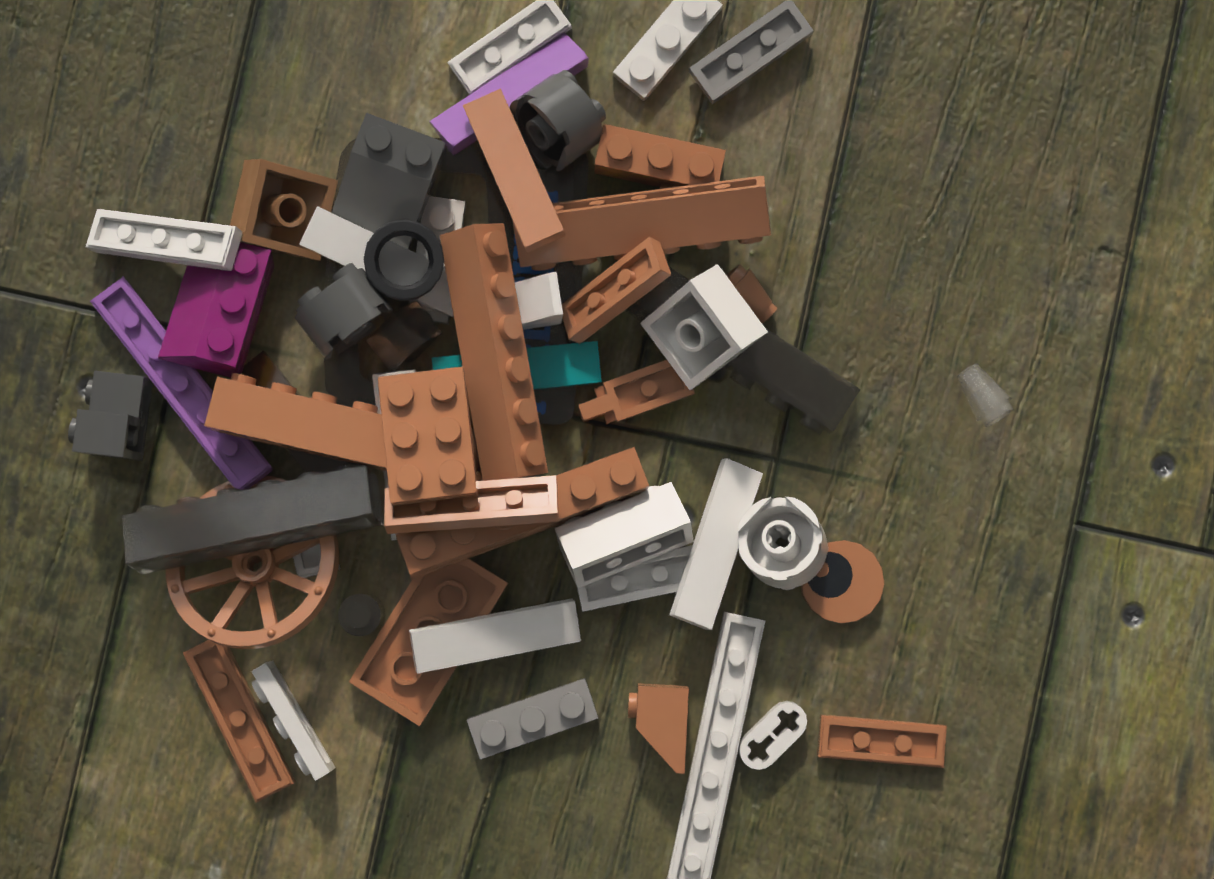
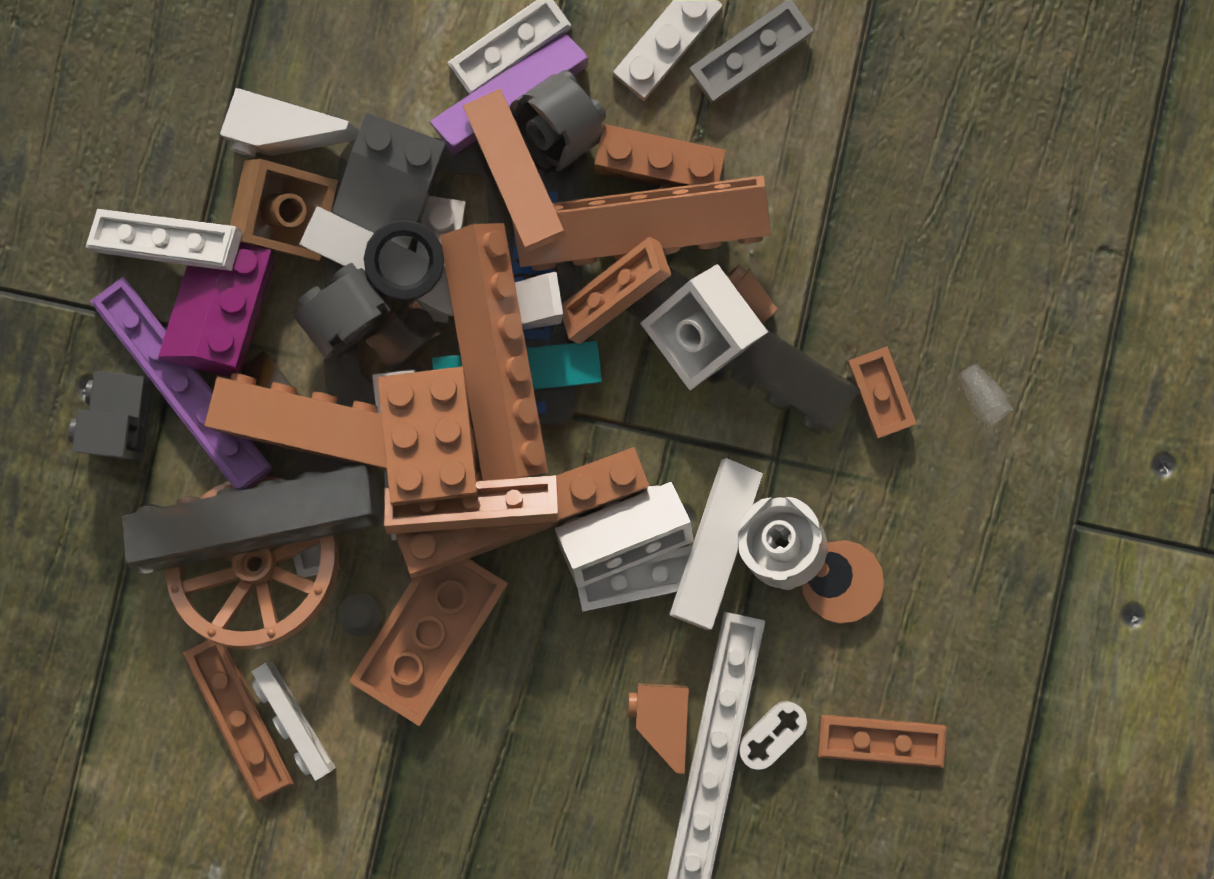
(277, 128): none -> white slope
(494, 635): white tile -> none
(532, 718): light grey plate -> none
(635, 393): nougat hinge -> none
(881, 392): none -> nougat plate

